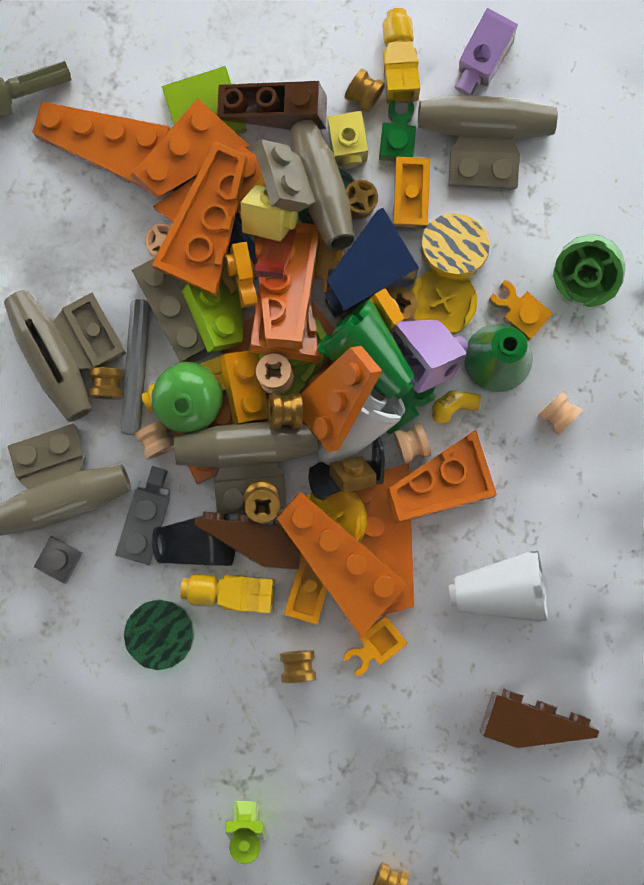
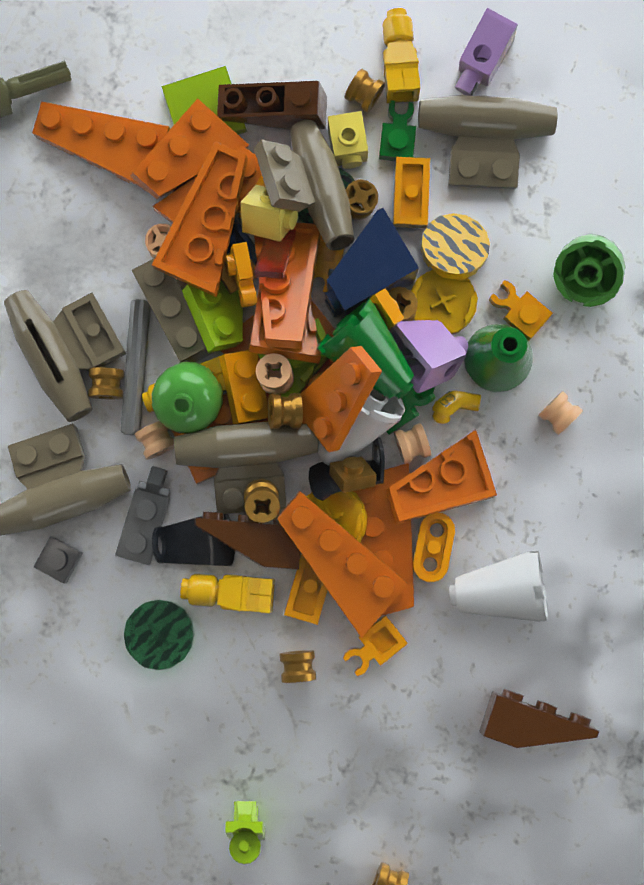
(433, 547): none -> light orange plate

